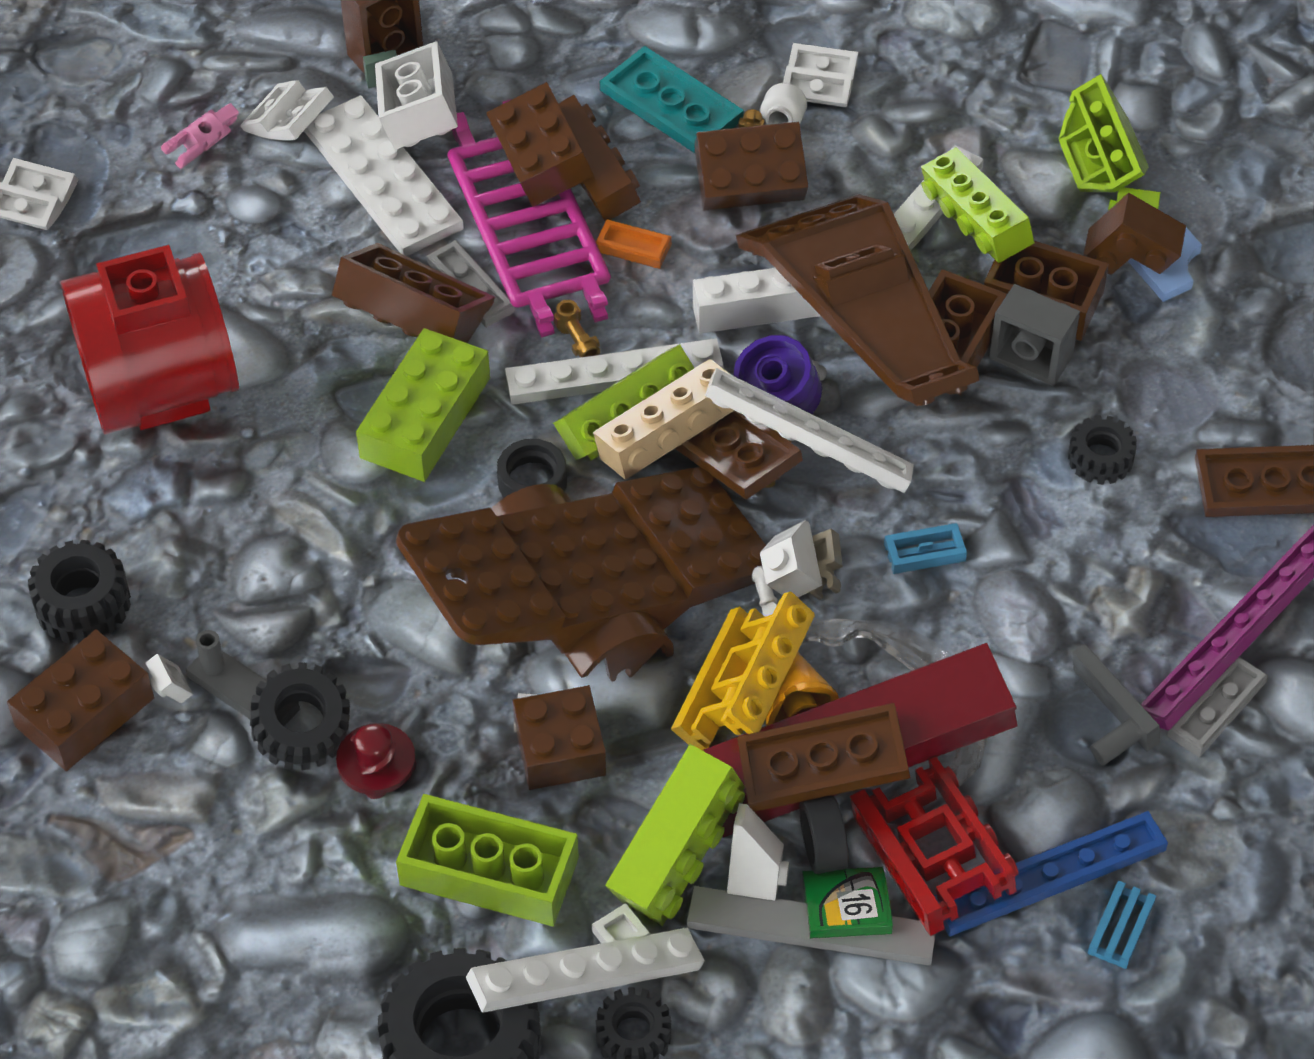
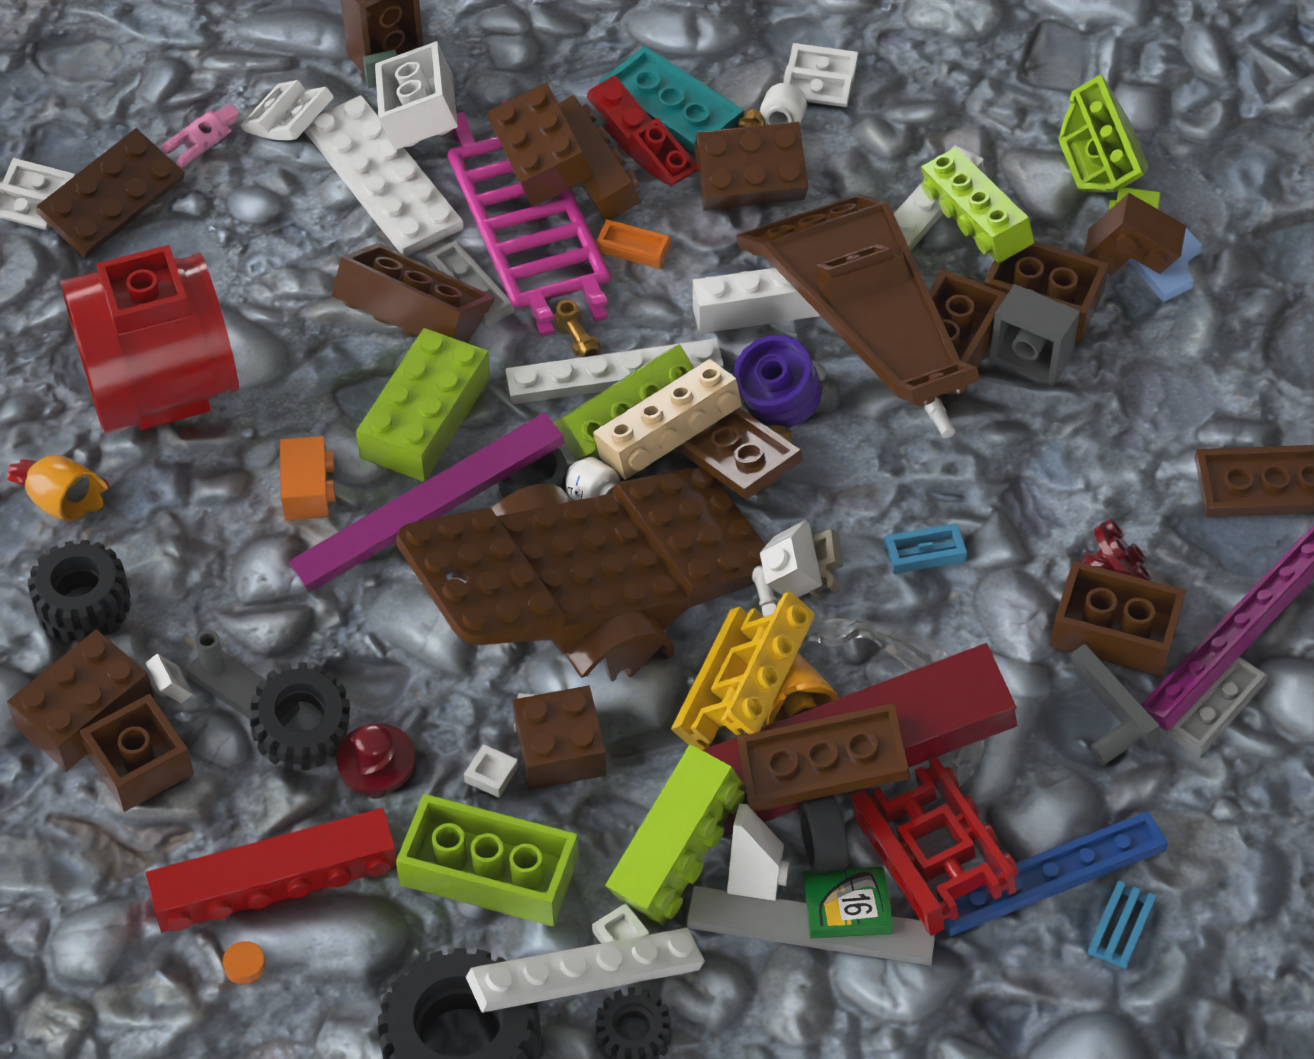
(50, 481): none -> light orange piece
(110, 192): none -> reddish brown plate
(137, 752): none -> reddish brown brick
(244, 962): none -> orange tile
(271, 870): none -> red brick
(305, 478): none -> orange brick
(427, 501): none -> magenta tile
(491, 770): none -> white plate
(590, 479): none -> white head
(638, 135): none -> red slope
(810, 430): white plate -> none
(938, 413): none -> white piece
(1105, 433): black tyre -> none
(1116, 553): none -> dark red plate
(1118, 617): none -> reddish brown brick

